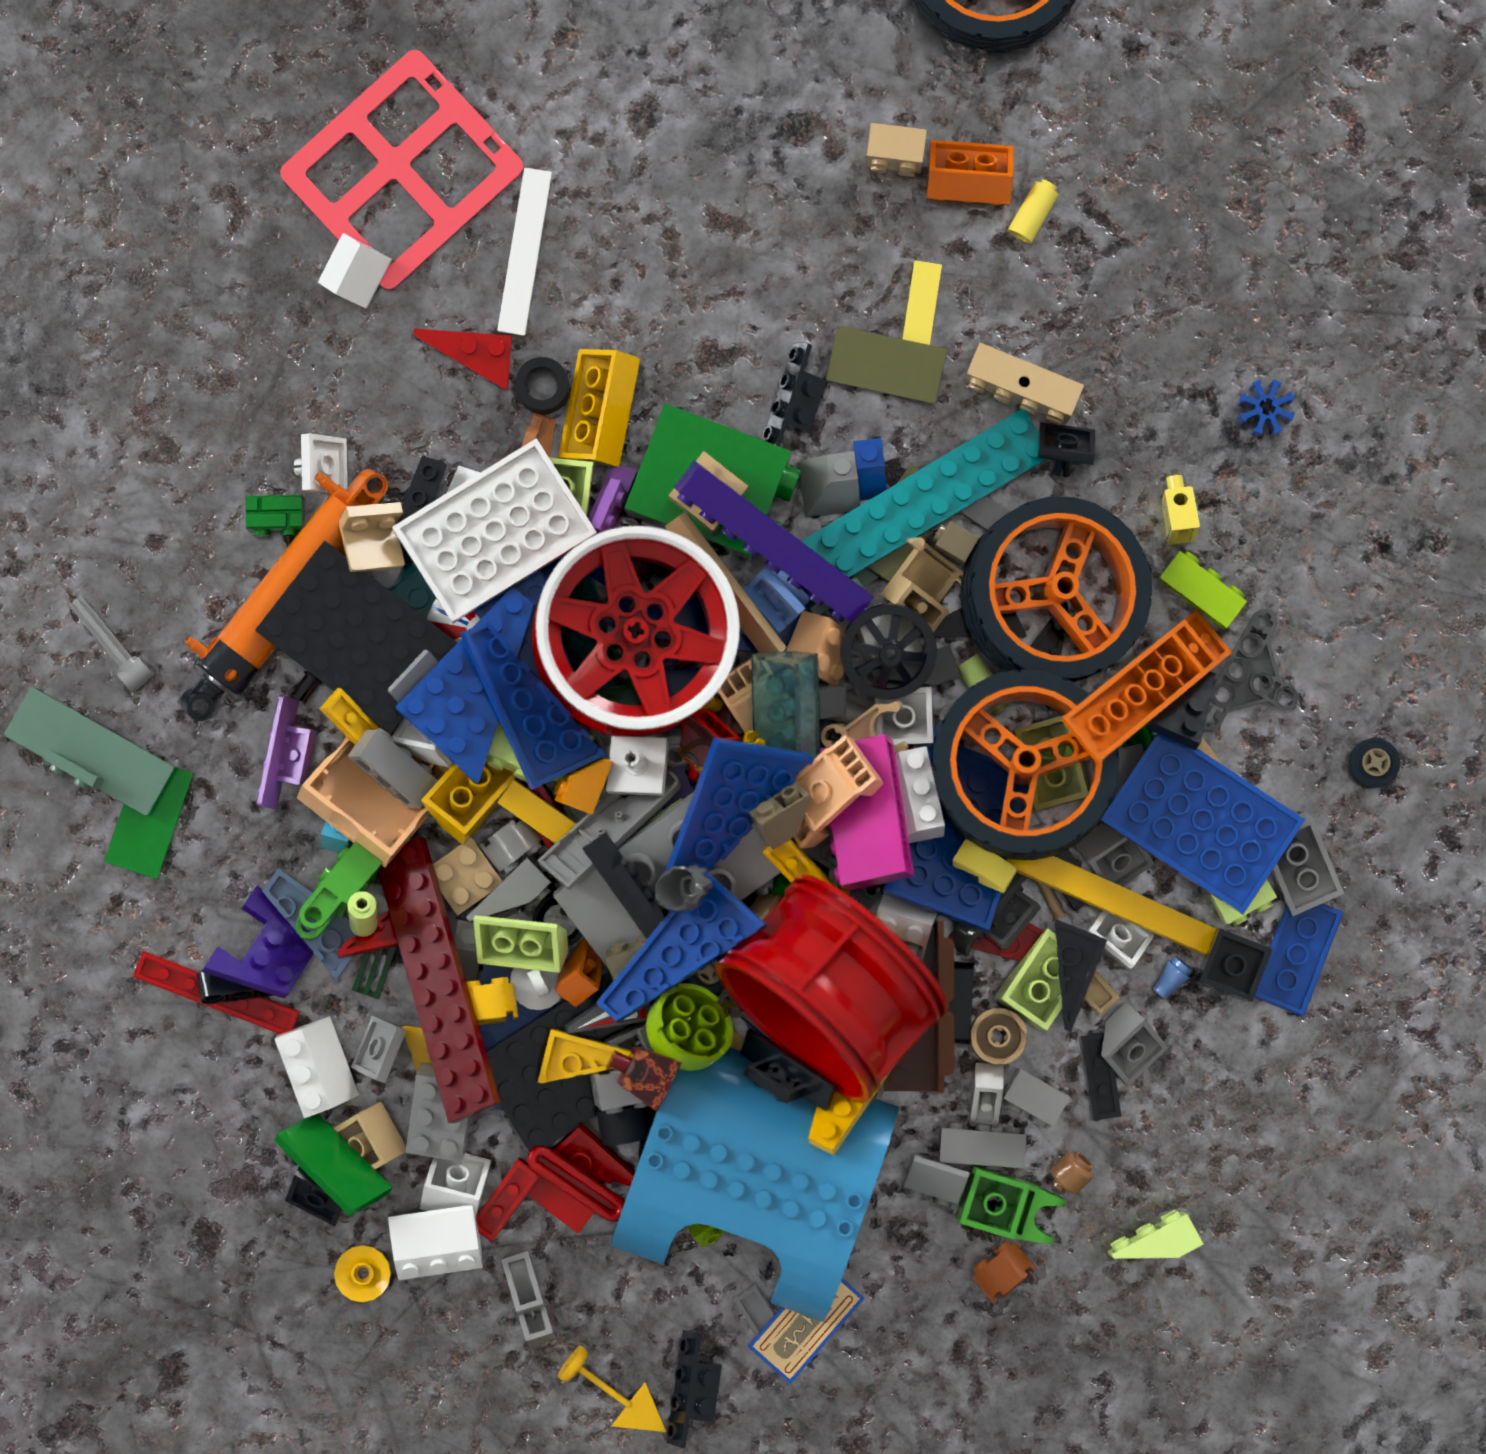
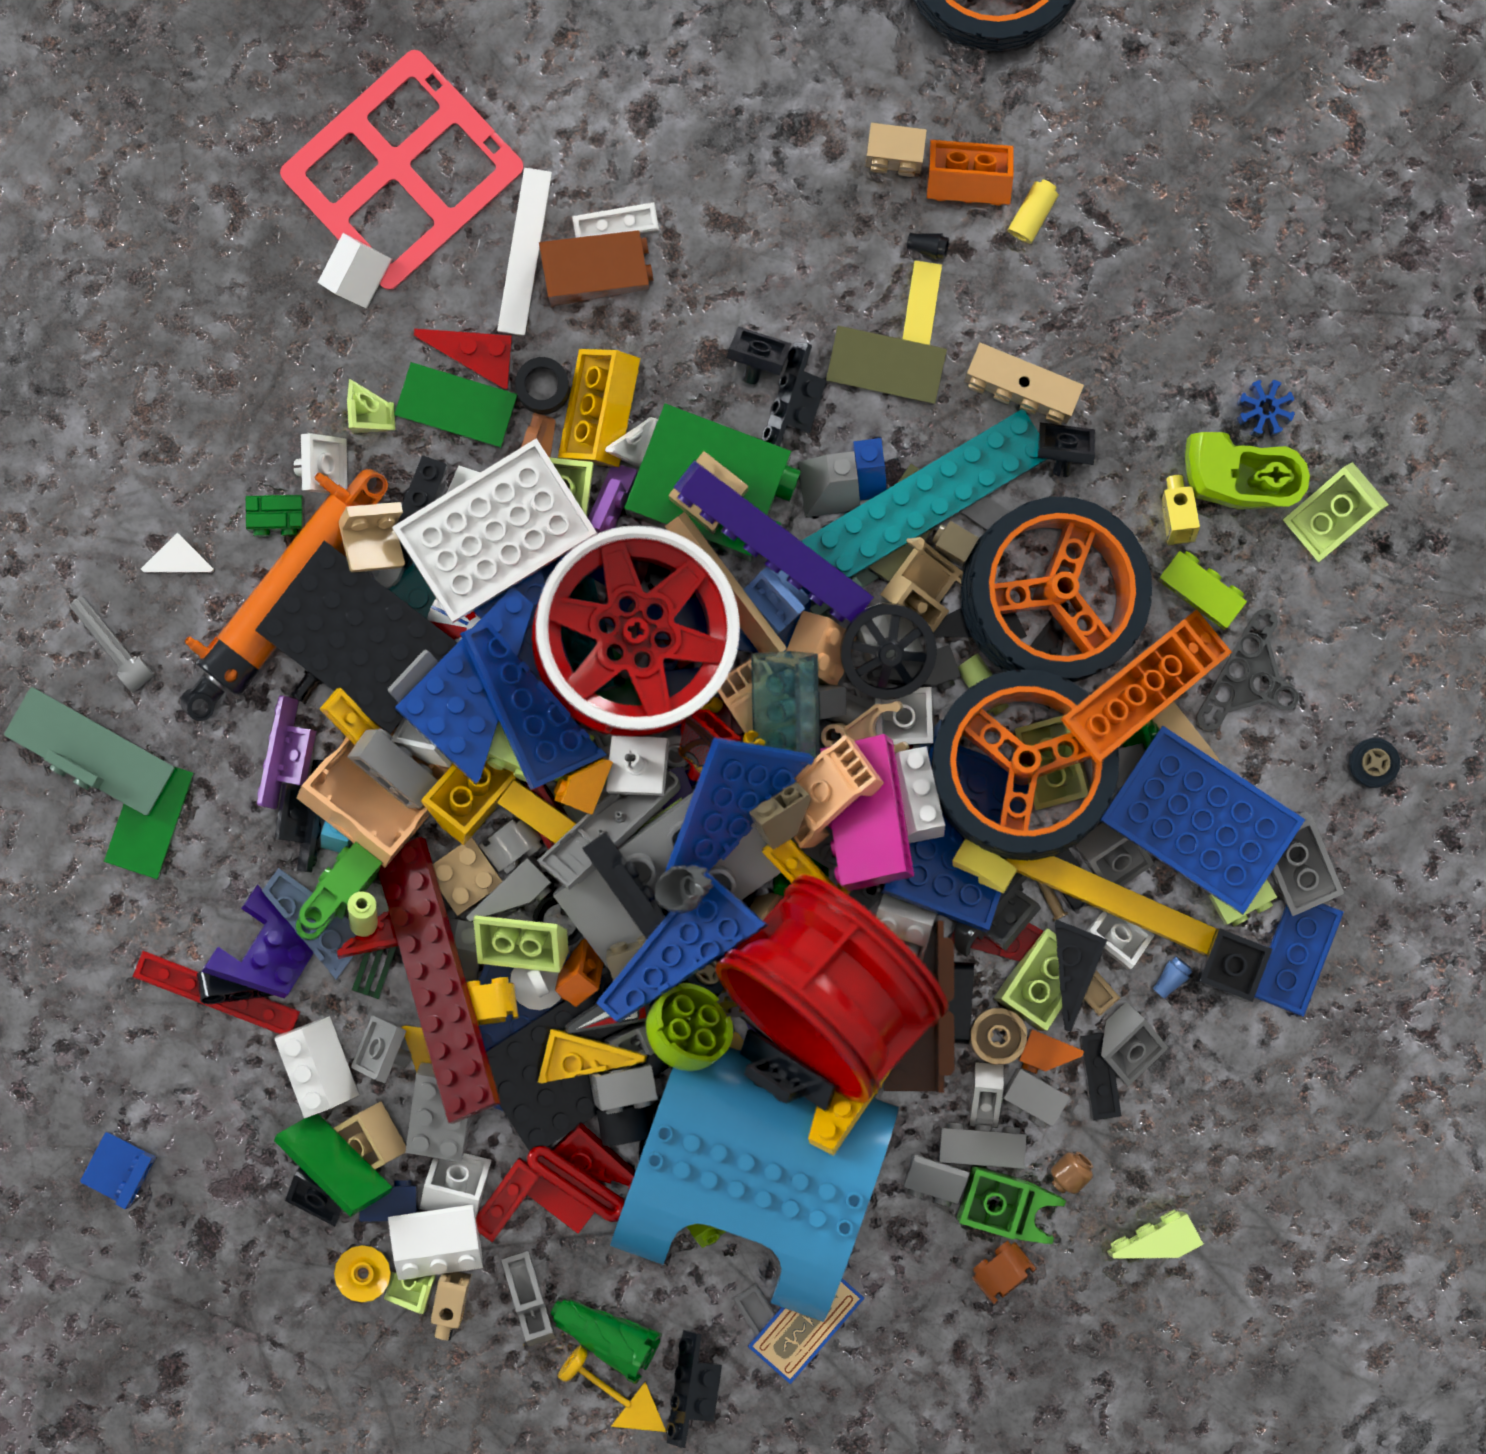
(117, 1170): none -> blue bracket
(177, 557): none -> white tile
(299, 824): none -> black bracket
(368, 411): none -> yellowish green slope
(400, 1201): none -> dark blue brick
(410, 1293): none -> yellowish green slope
(450, 1294): none -> tan torso
(456, 405): none -> green tile
(595, 267): none -> dark orange slope
(612, 1339): none -> green cone
(625, 219): none -> white tile
(634, 444): none -> white tile
(645, 1074): torso -> none
(758, 353): none -> black tile
(929, 244): none -> black cone
(1046, 1052): none -> orange slope
(1186, 715): black wing -> none
(1244, 474): none -> lime piece
(1335, 511): none -> yellowish green slope

